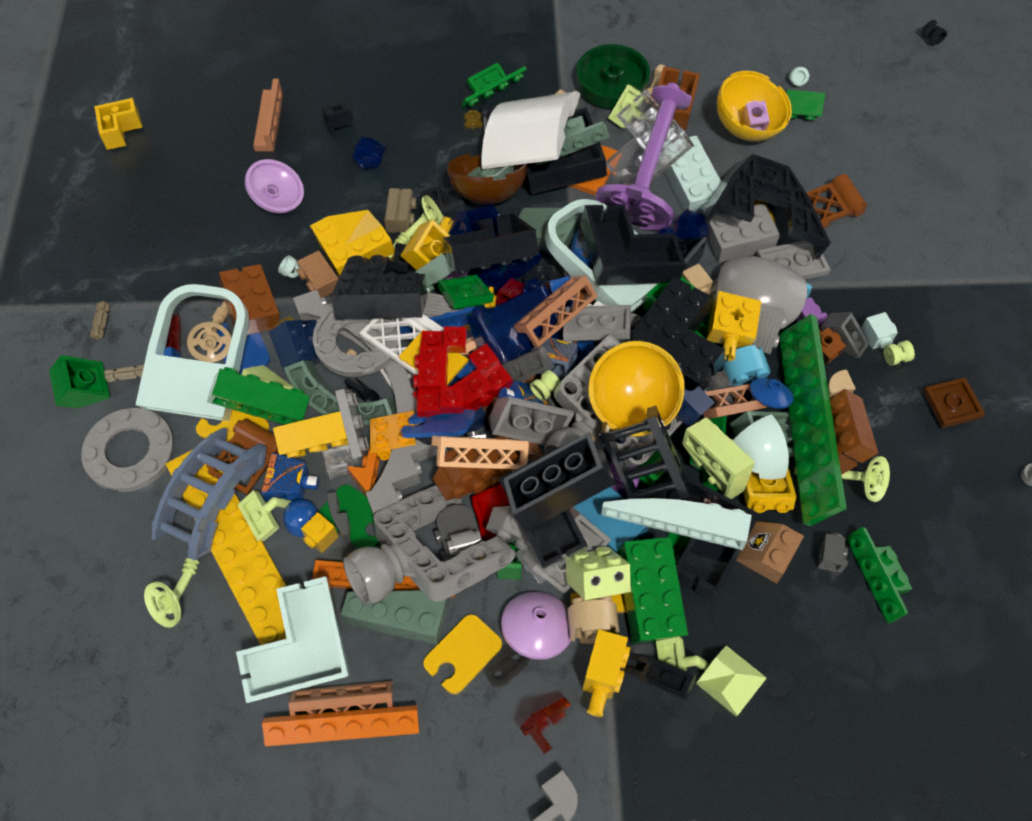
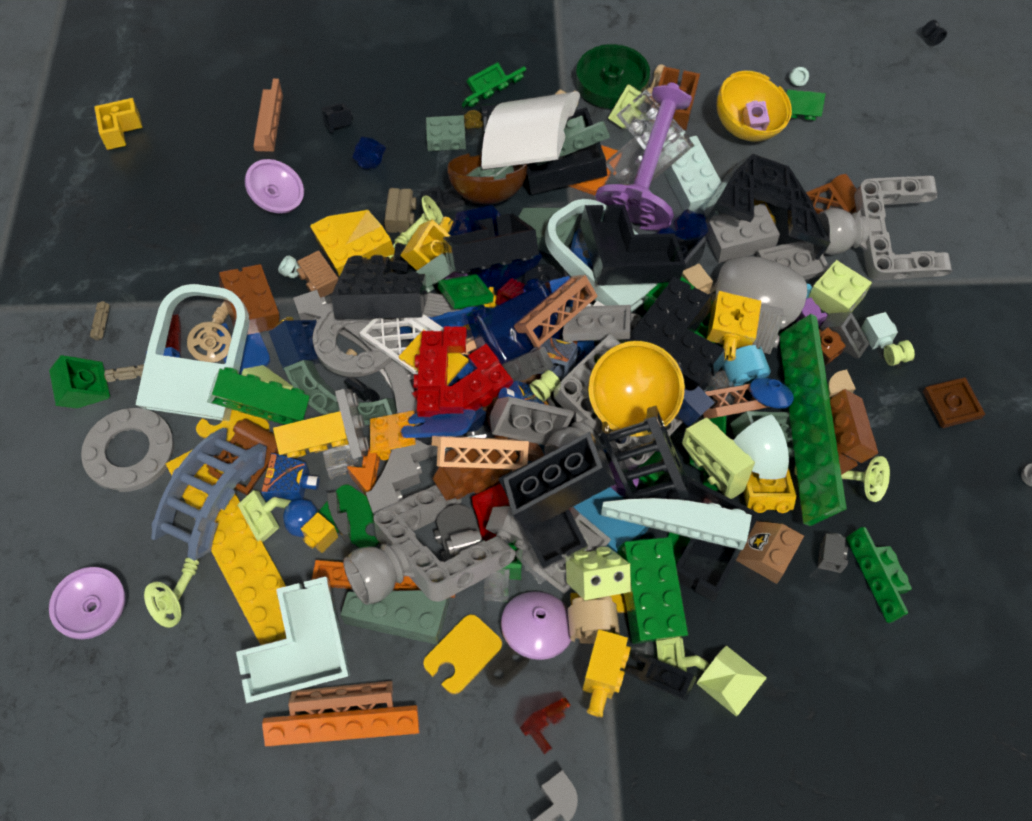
(77, 594): none -> lavender dish
(445, 133): none -> sand green plate
(497, 586): none -> clear brick
(839, 289): none -> yellowish green piece
(869, 229): none -> light grey piece

